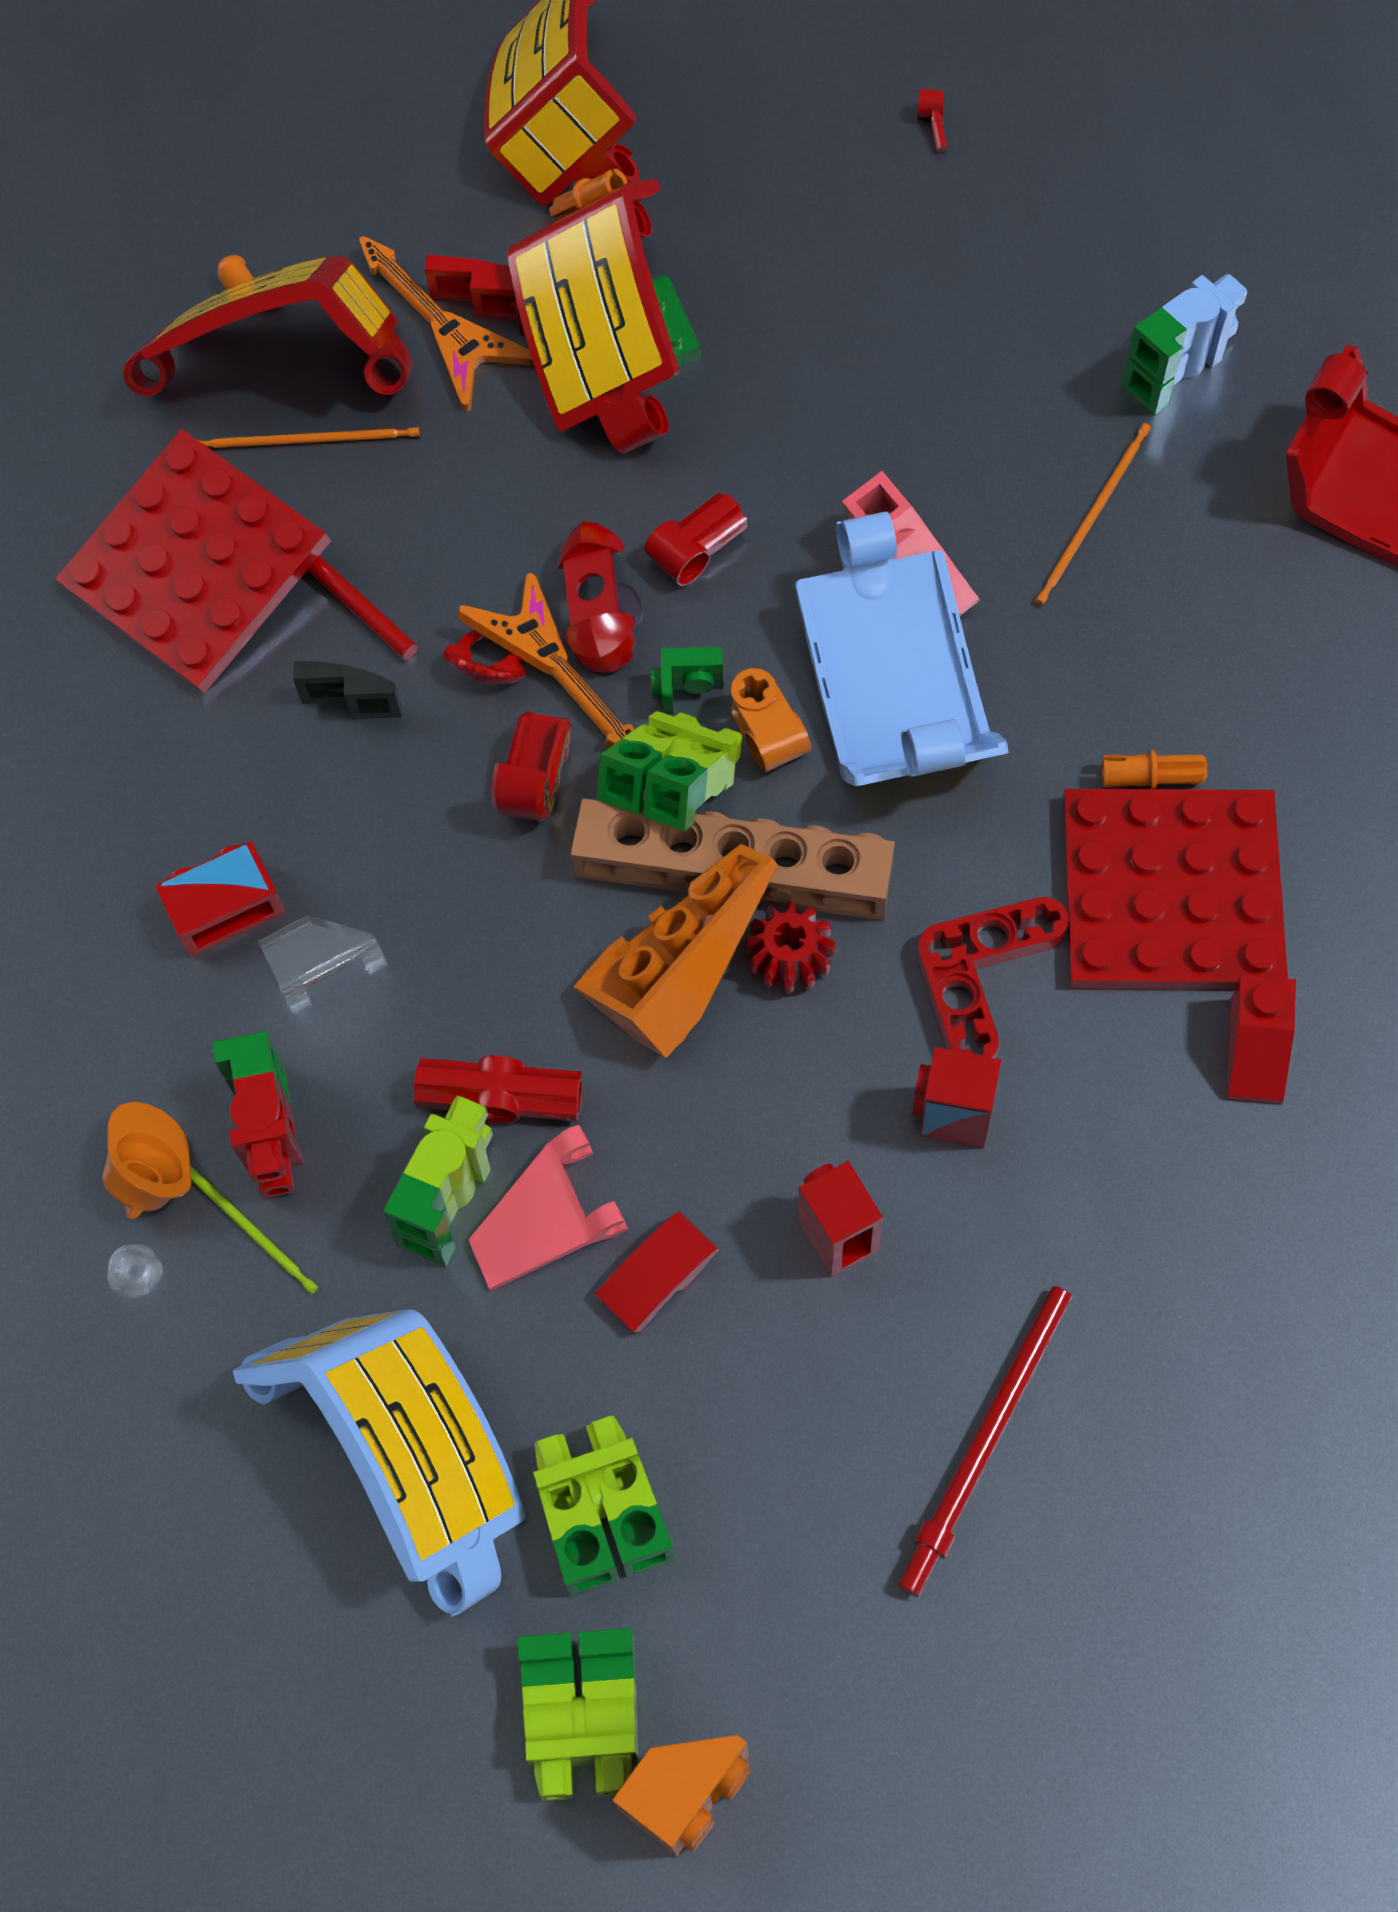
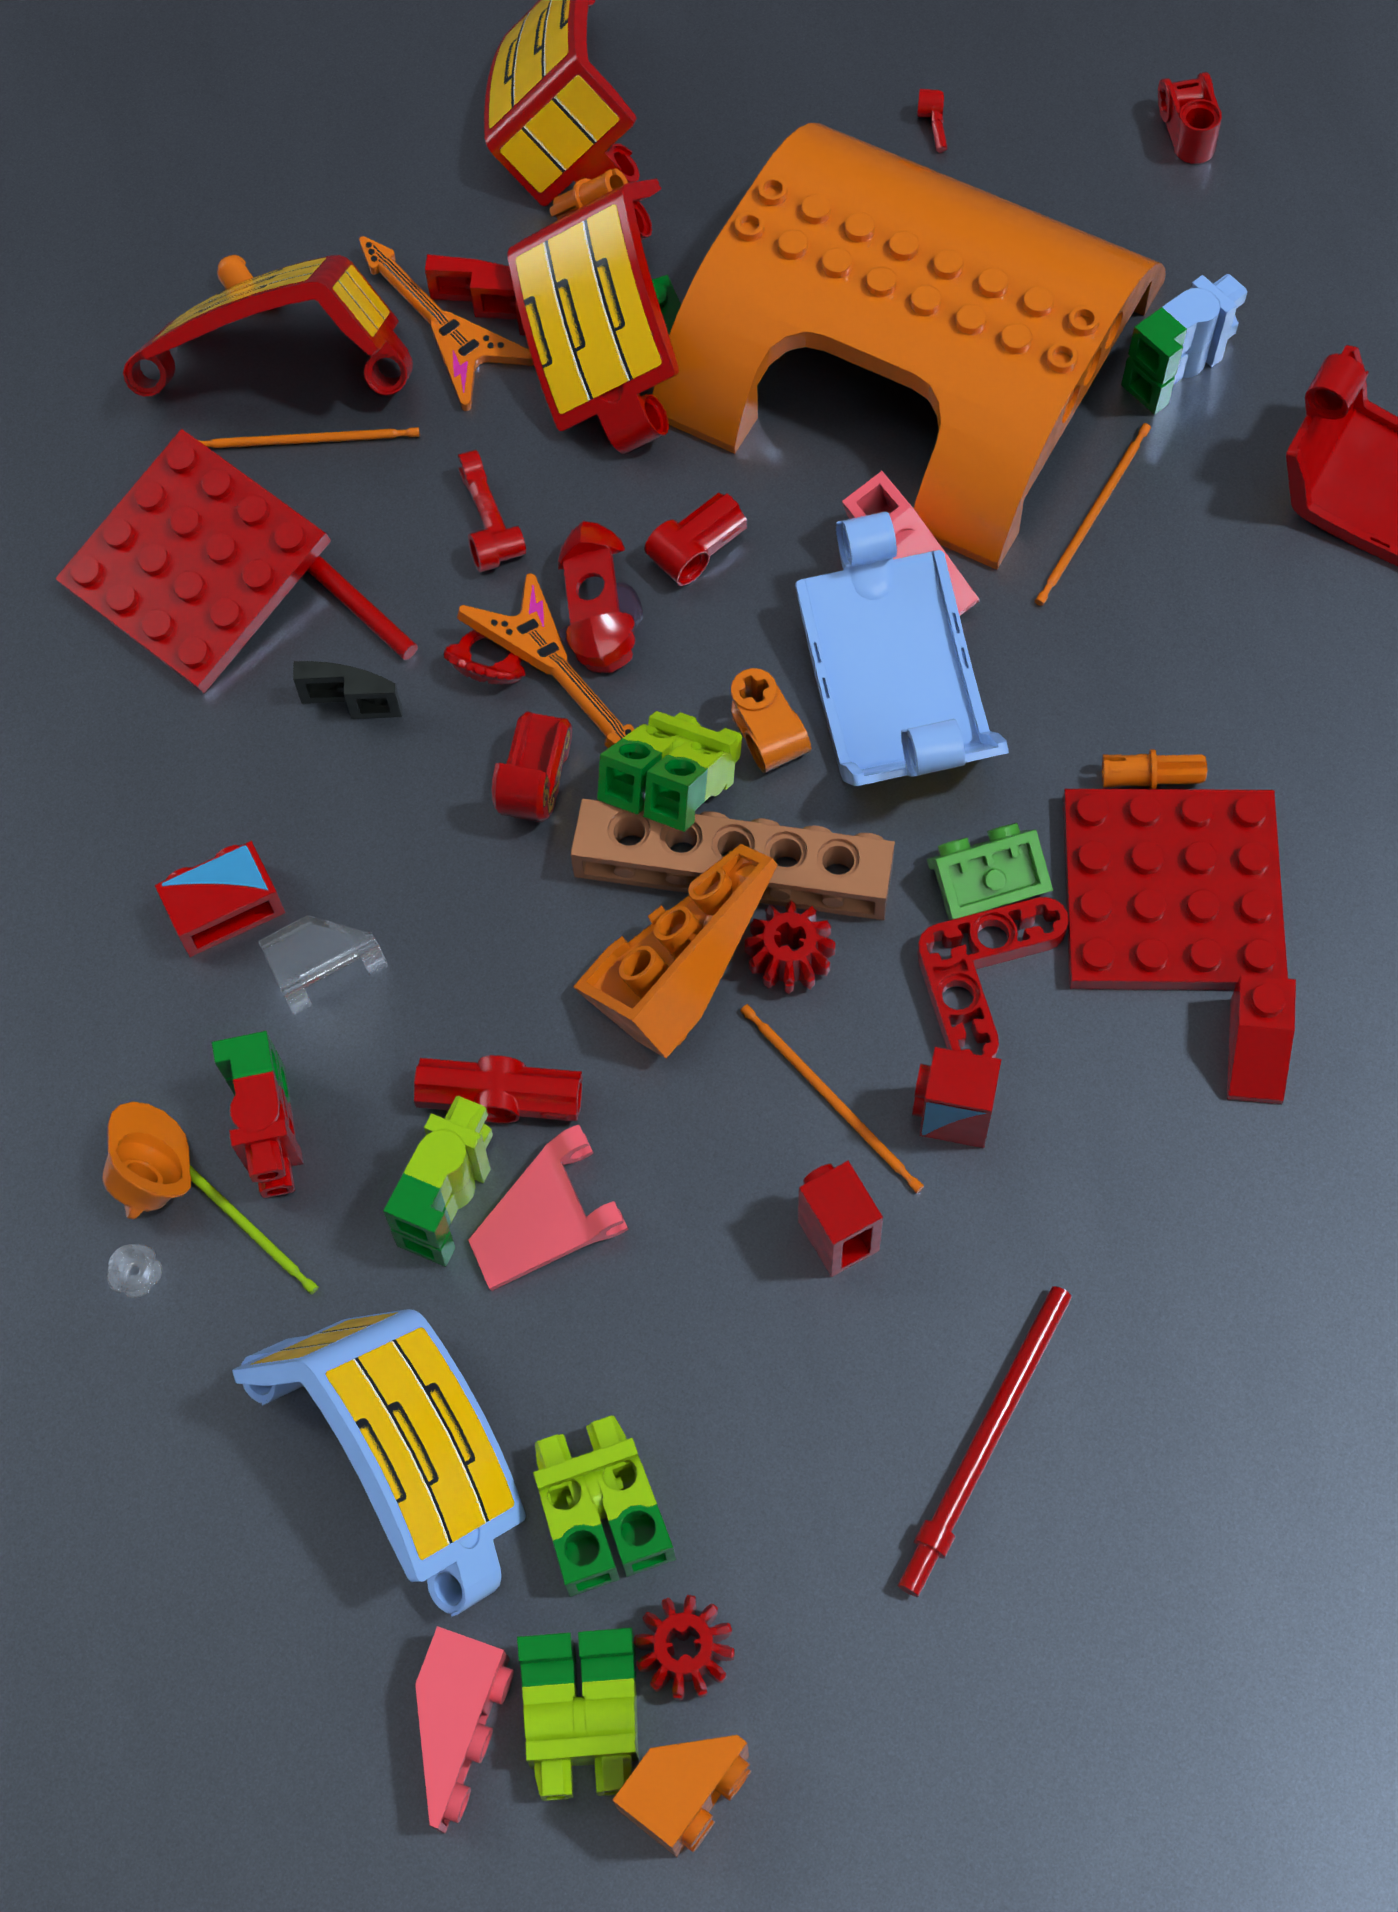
(453, 1704): none -> coral slope
(495, 542): none -> red brick
(656, 1271): red slope -> none
(686, 1668): none -> red gear
(687, 669): green bracket -> none
(832, 1099): none -> orange piece
(919, 283): none -> orange slope
(990, 872): none -> bright green bracket
(1191, 117): none -> red piece

